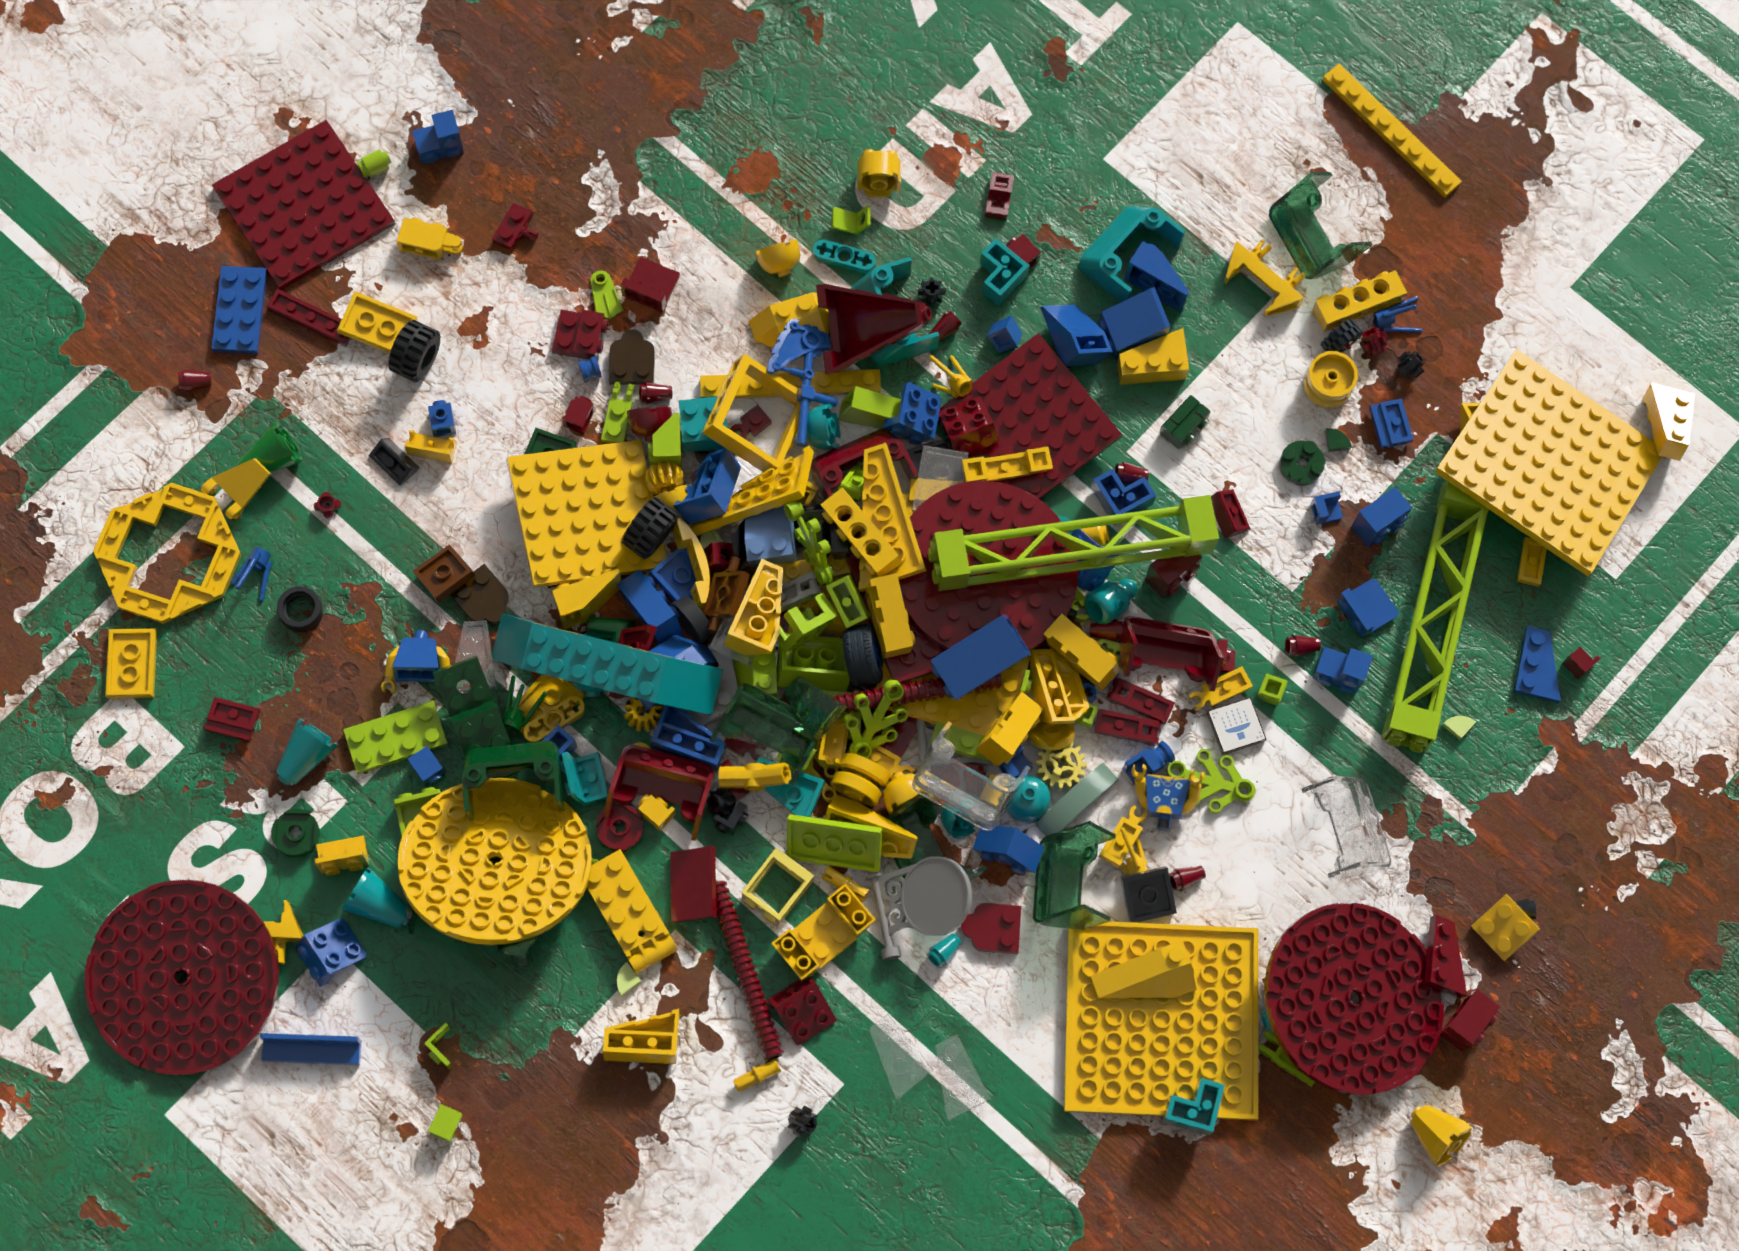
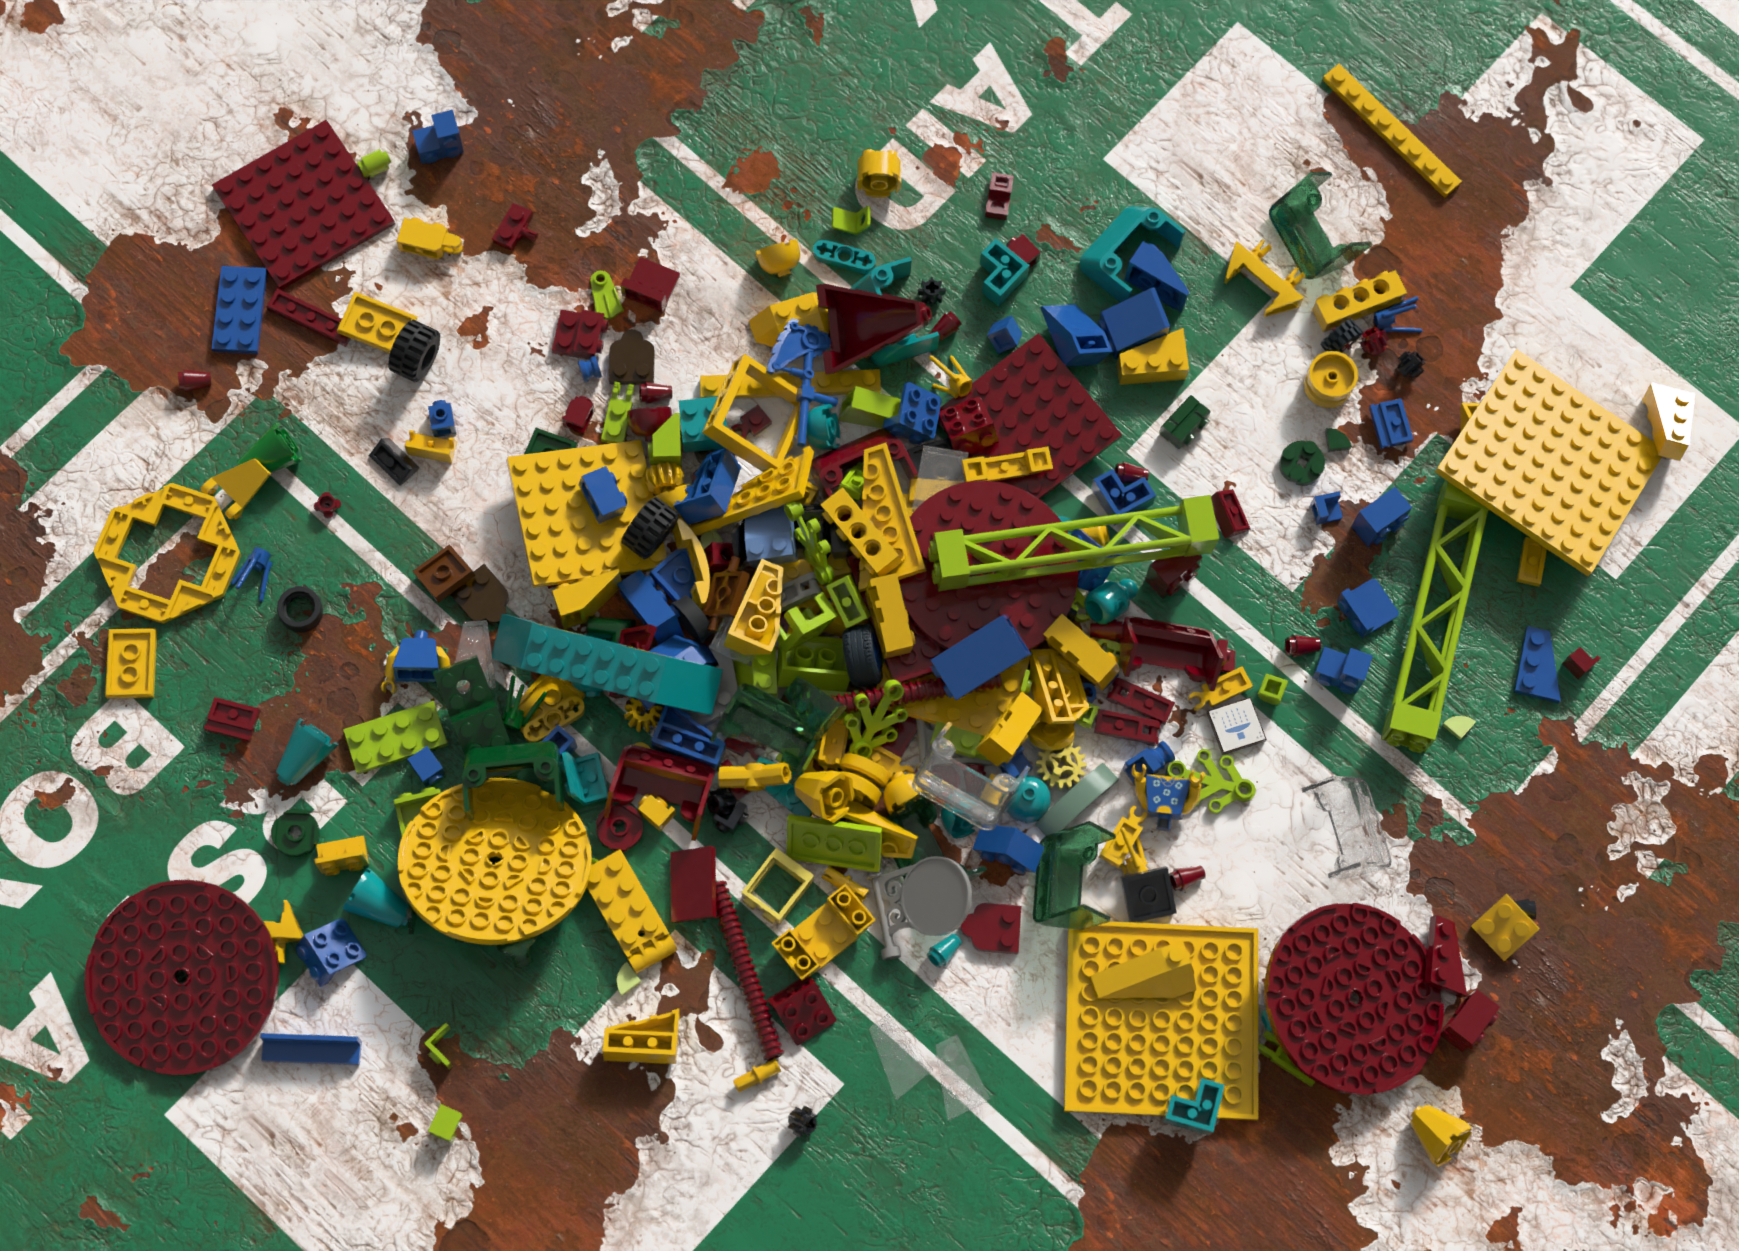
(603, 494): none -> blue brick
(825, 793): none -> yellow cone

